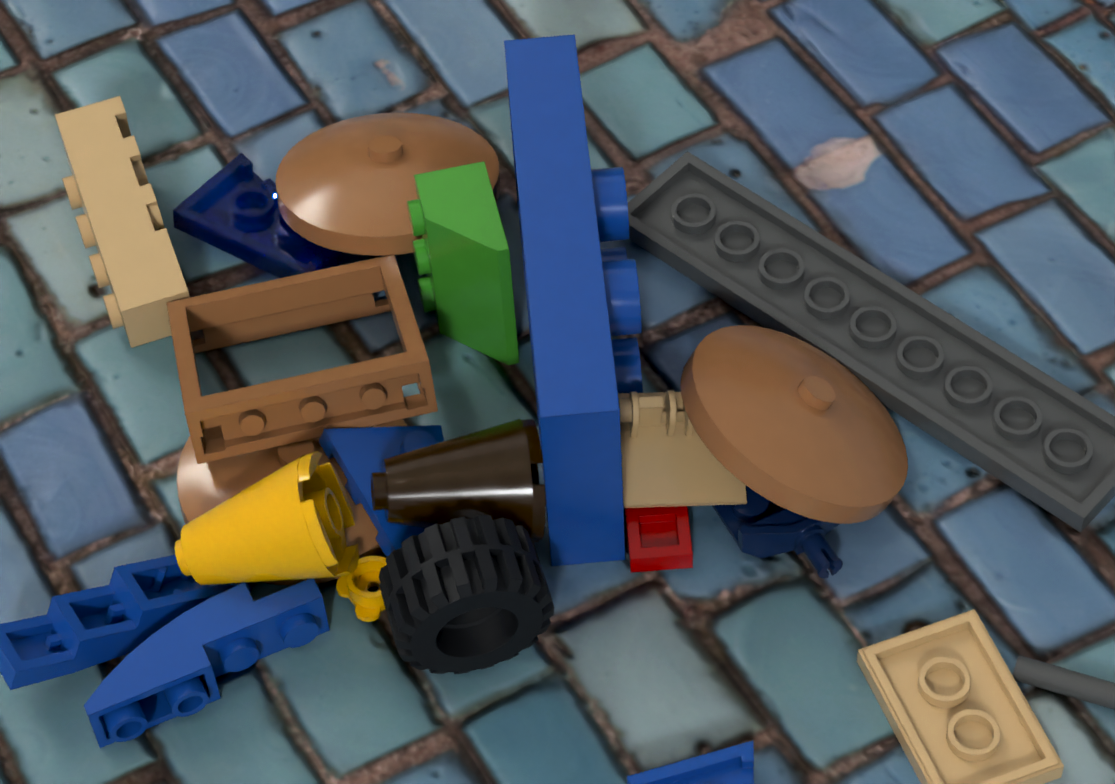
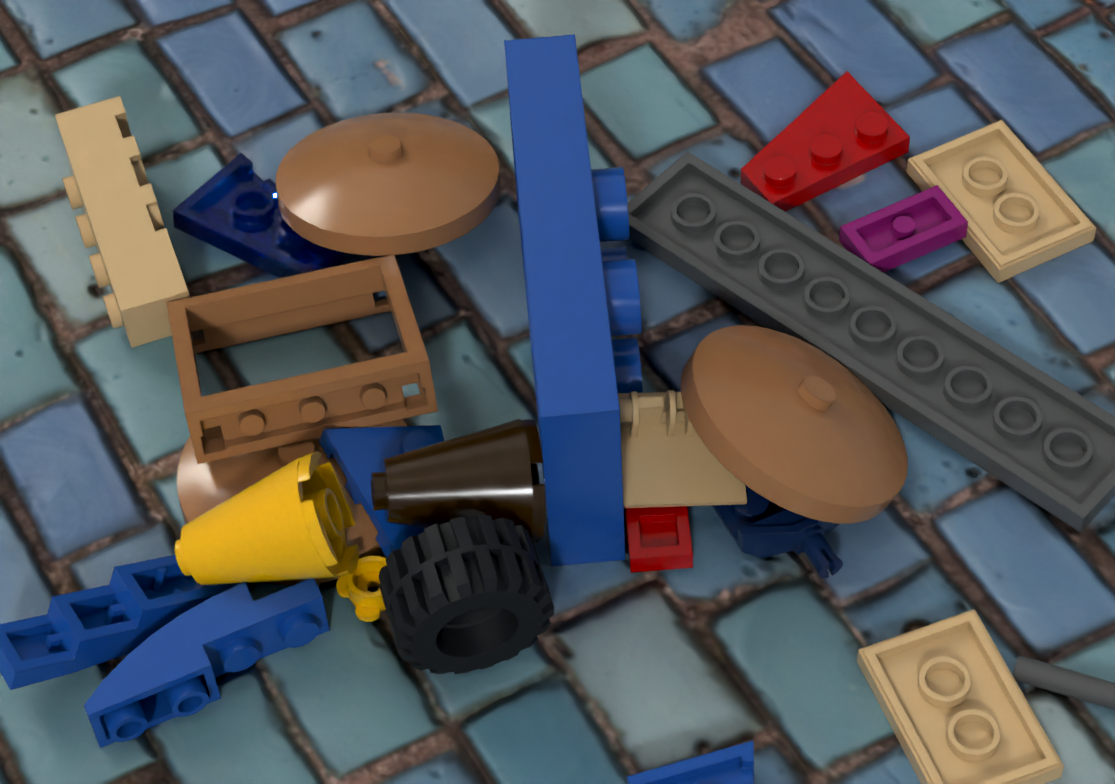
(464, 260): bright green slope -> none
(825, 147): none -> red wing
(904, 230): none -> magenta plate
(1007, 197): none -> tan tile

